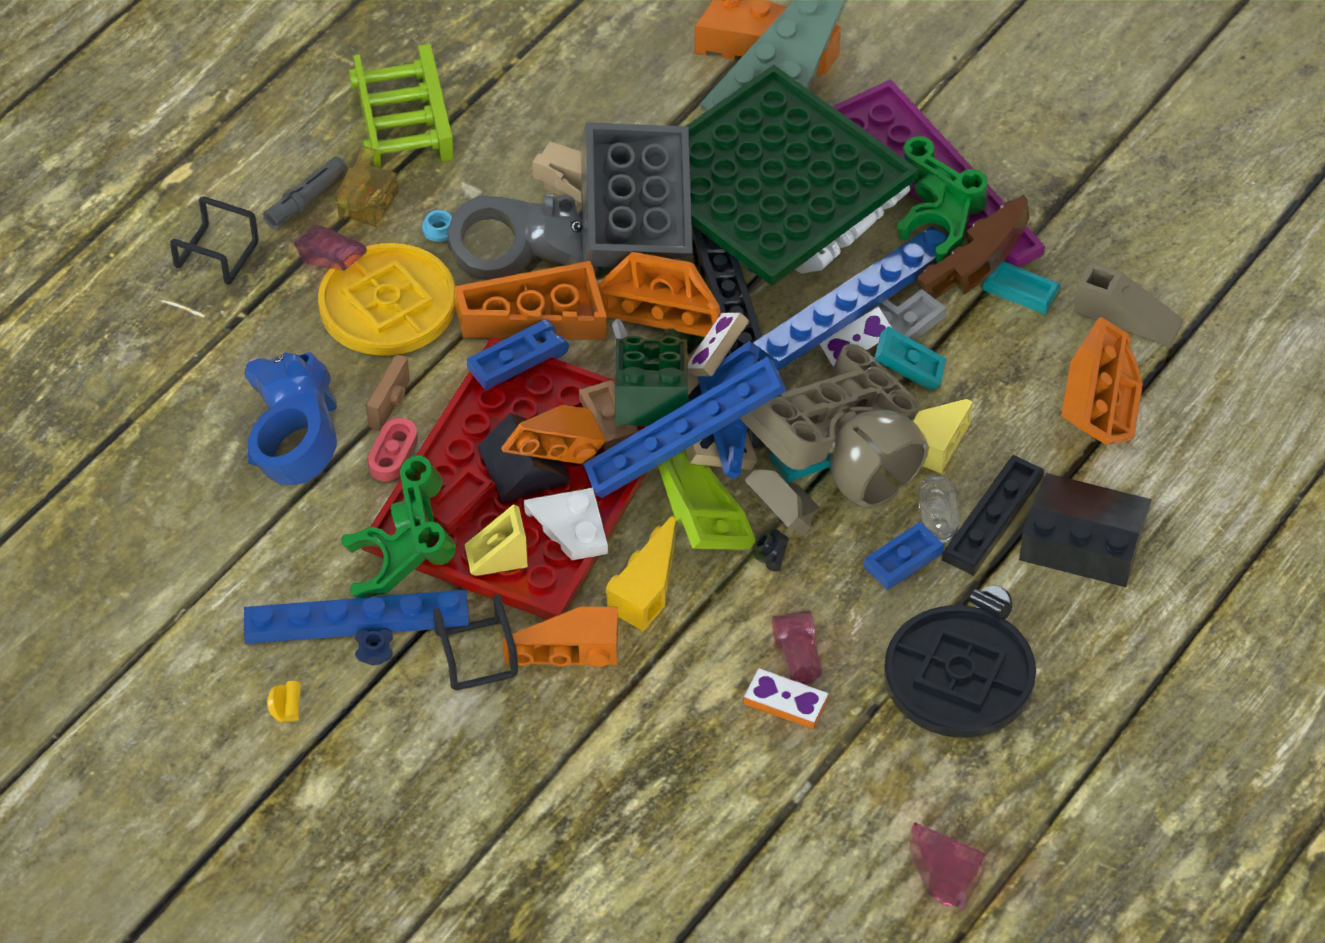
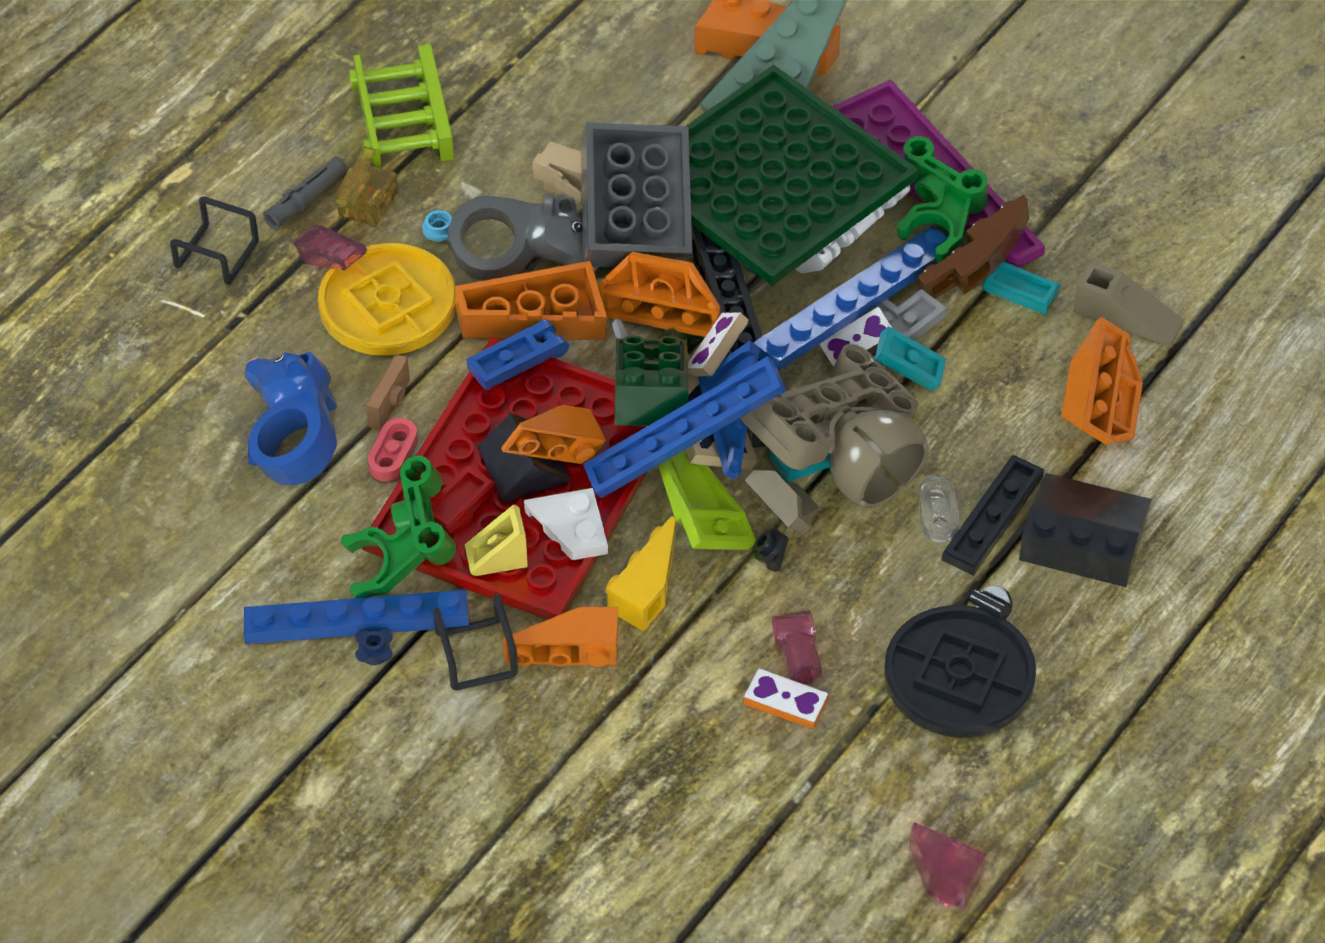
(285, 702): yellow plate -> none
(601, 402): medium nougat plate -> none
(903, 555): blue plate -> none
(943, 430): light yellow slope -> none

